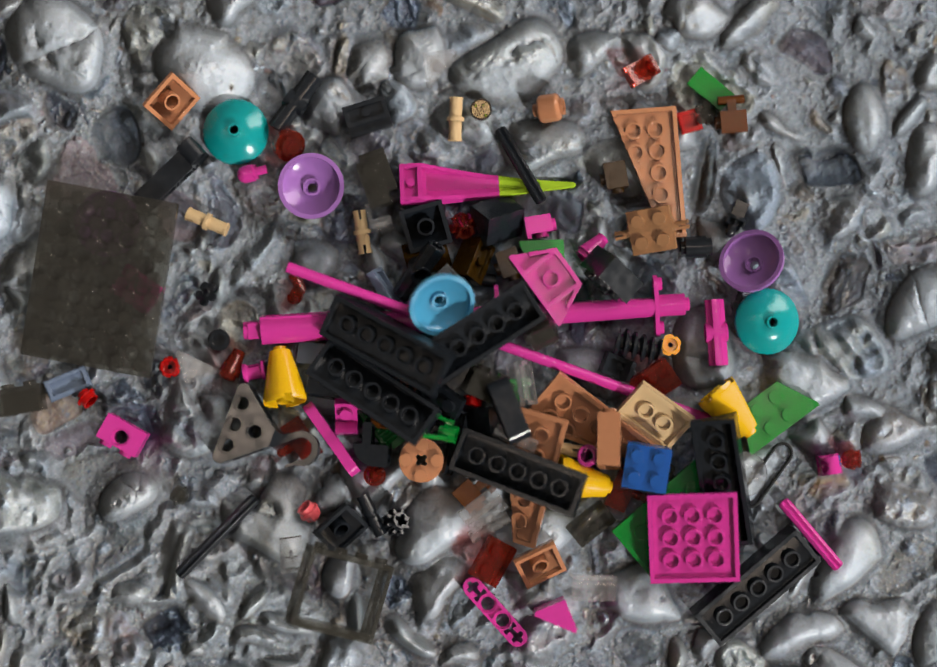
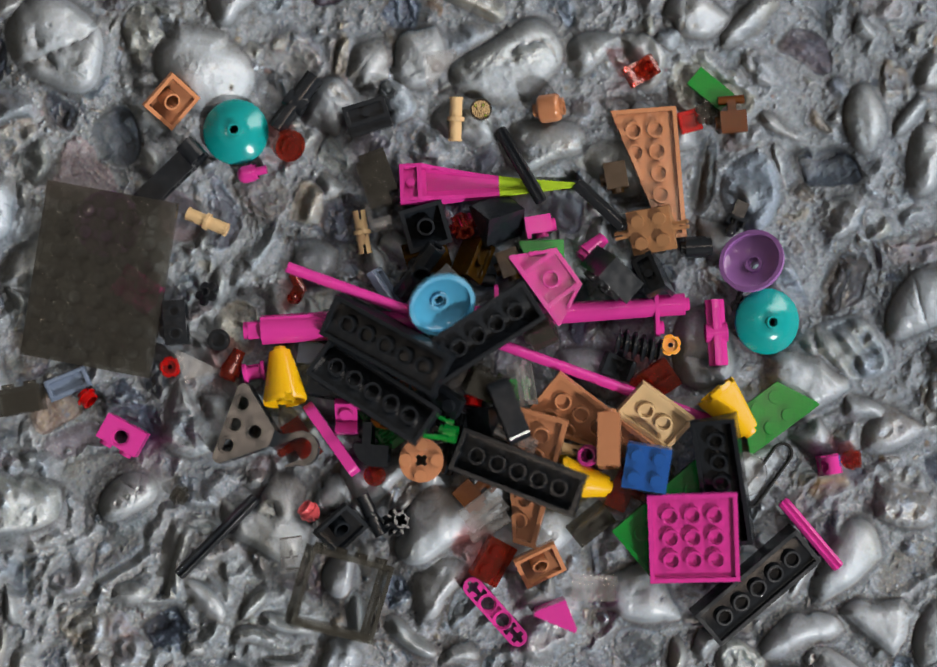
(176, 322): none -> black brick
(308, 170): medium lavender dish -> none
(599, 204): none -> black axle
(652, 274): none -> black panel

